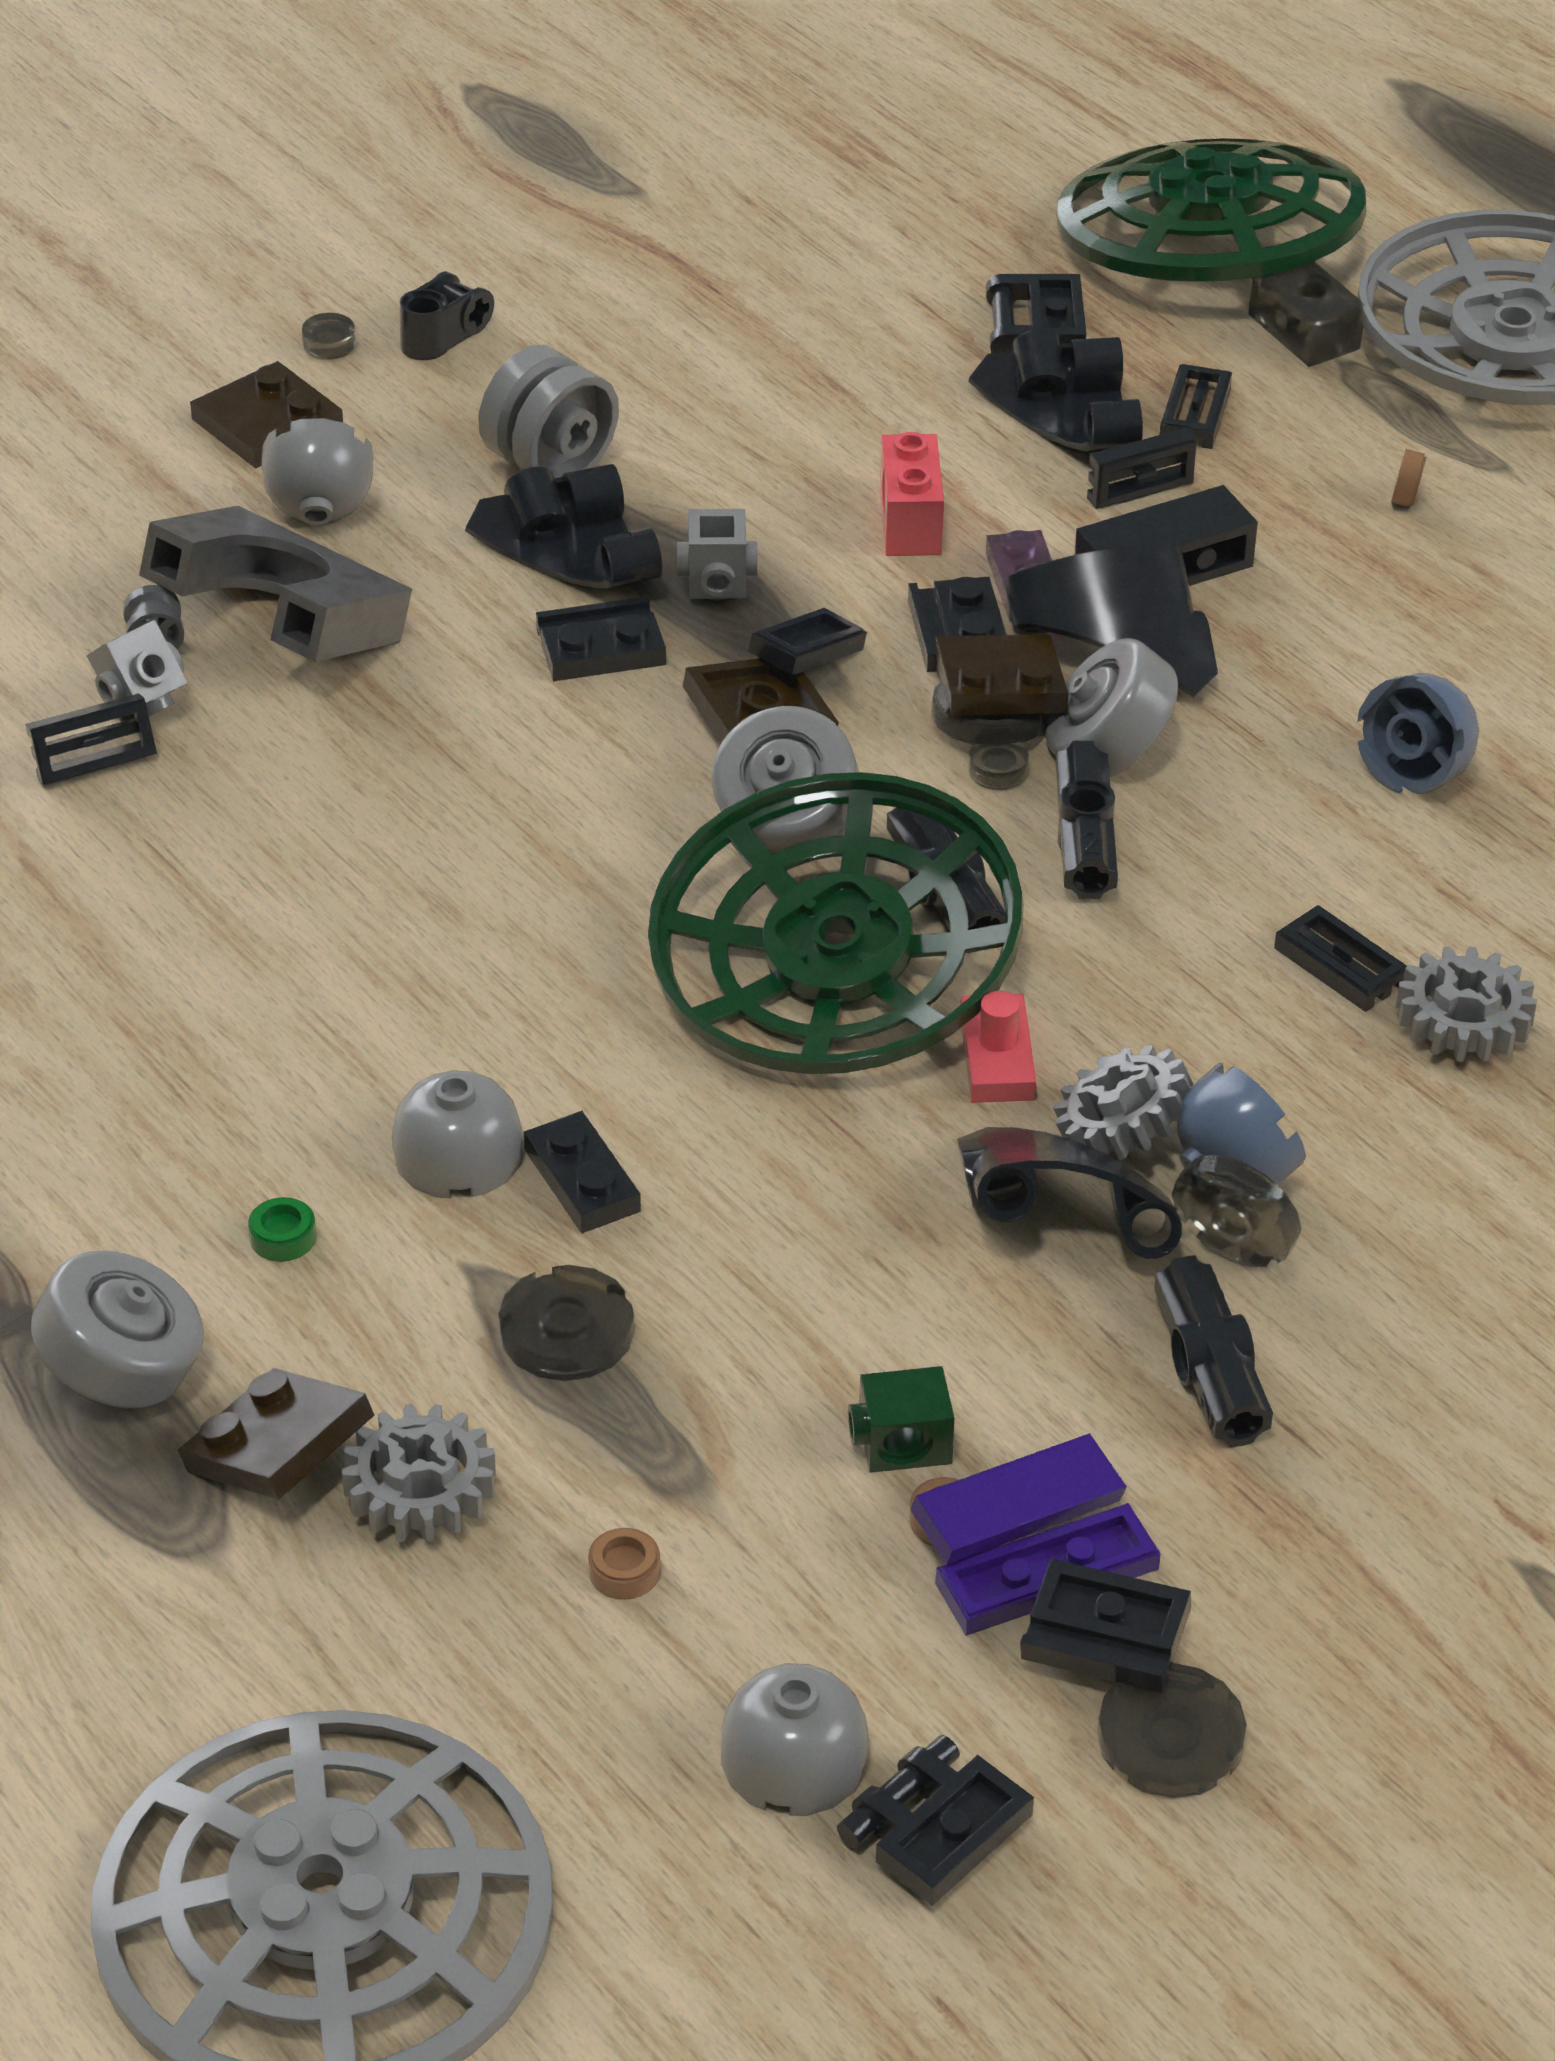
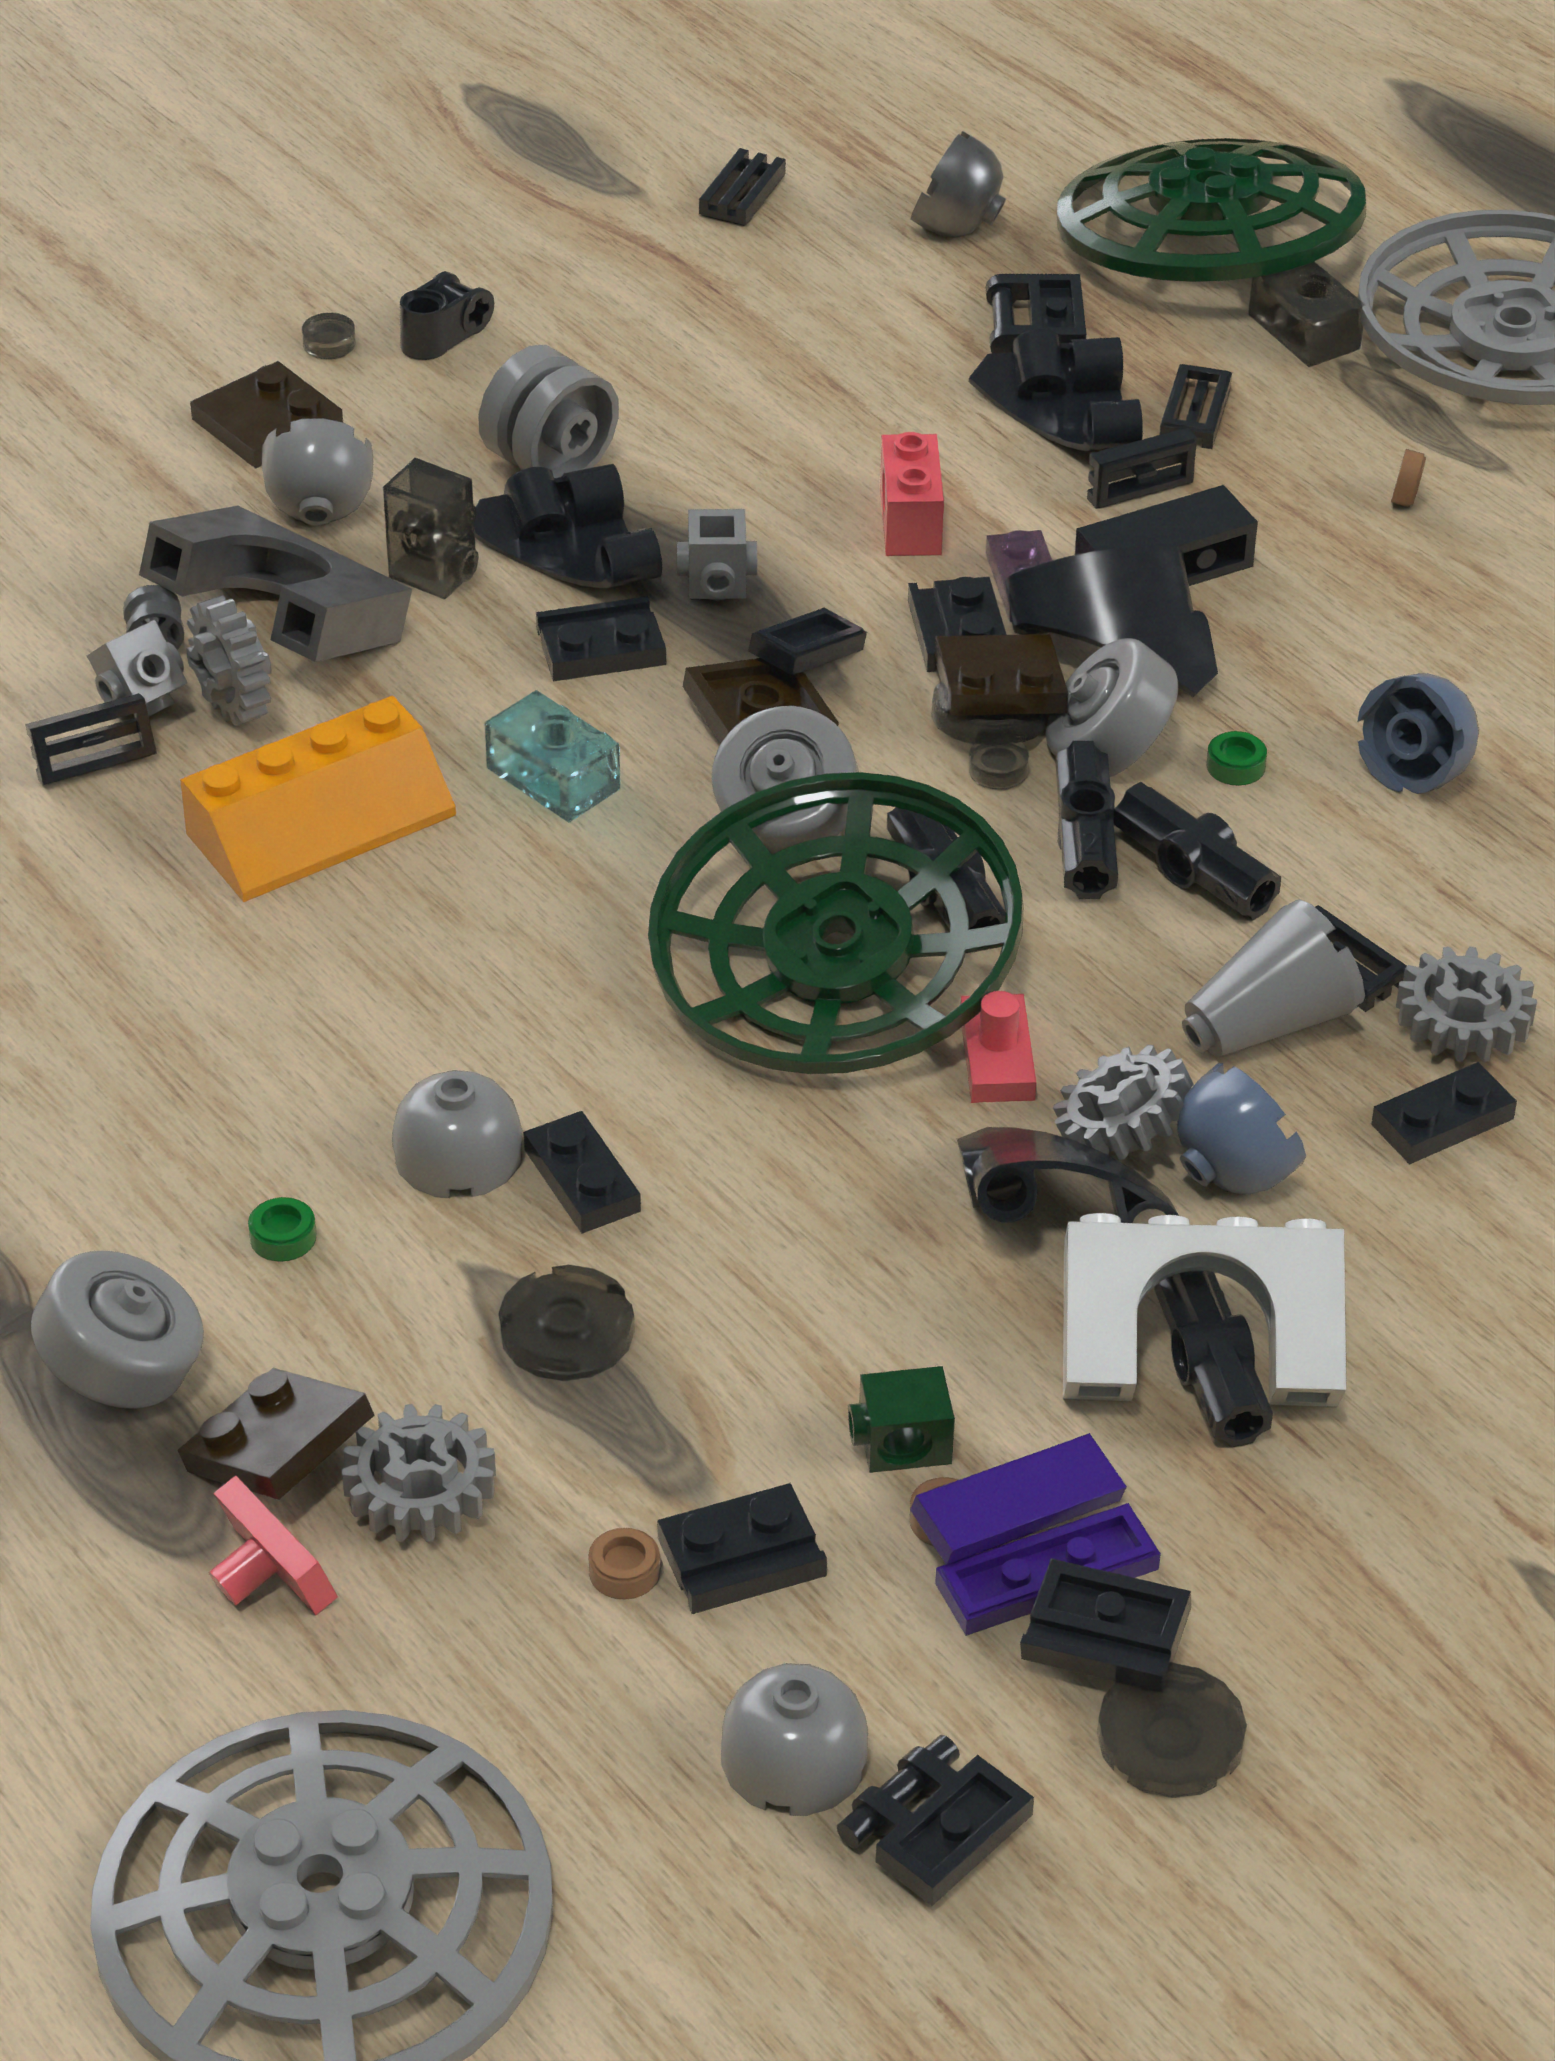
(229, 660): none -> light grey gear
(266, 1551): none -> coral tile
(316, 798): none -> light orange slope
(430, 528): none -> clear smoke brick
(552, 755): none -> clear light blue brick
(733, 184): none -> black tile
(741, 1548): none -> black plate
(962, 190): none -> flat silver cylinder
(1197, 850): none -> black piece
(1236, 758): none -> green tile
(1237, 1210): clear smoke tile -> none
(1275, 985): none -> light grey cone
(1287, 1269): none -> white arch
(1443, 1112): none -> black plate

